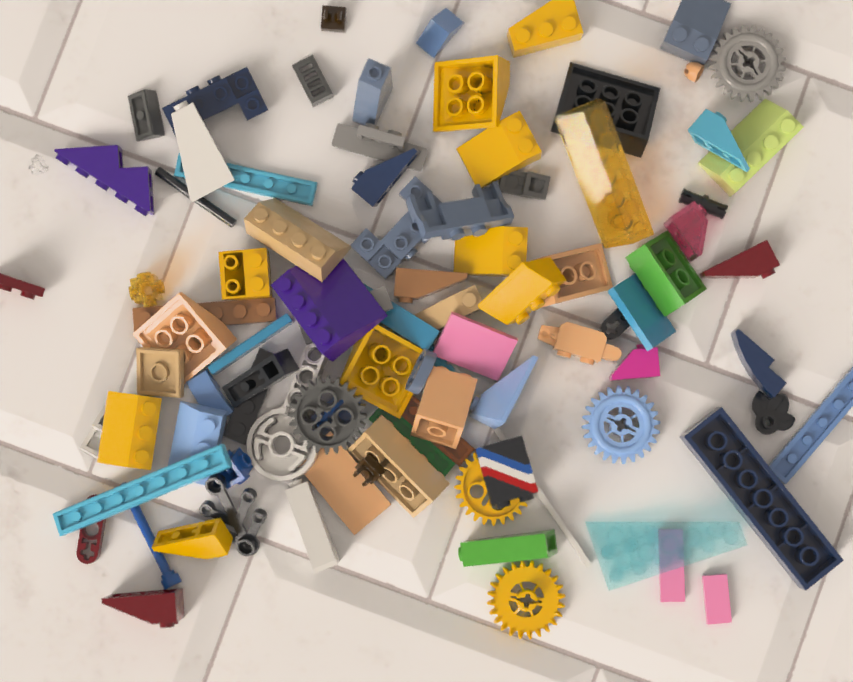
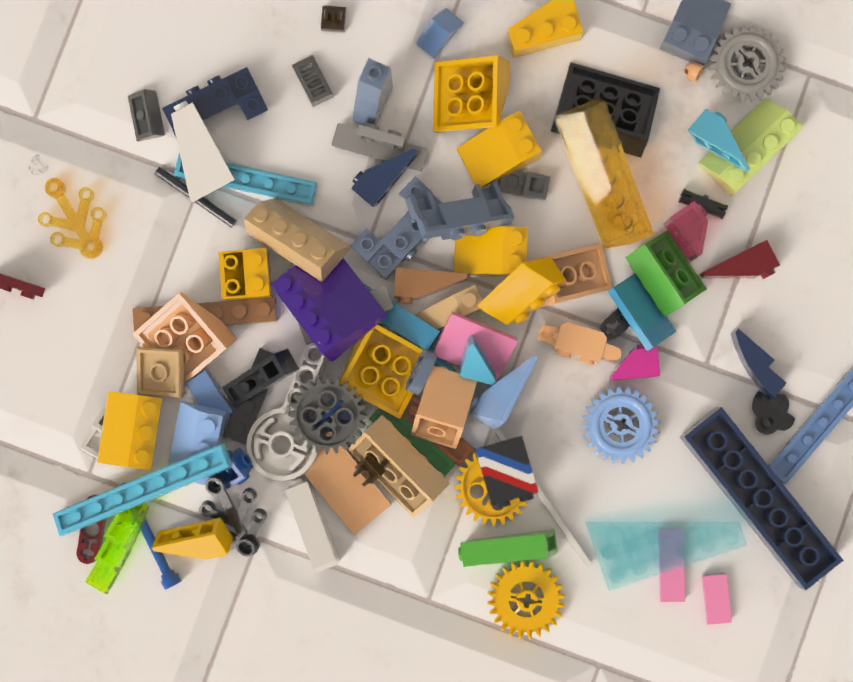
(75, 221): none -> clear yellow plant
(106, 166): dark purple slope -> none
(117, 547): none -> clear neon green slope
(138, 288): clear yellow brick -> none
(154, 606): dark red slope -> none
(250, 344): dark azure tile -> none
(475, 364): none -> medium azure slope

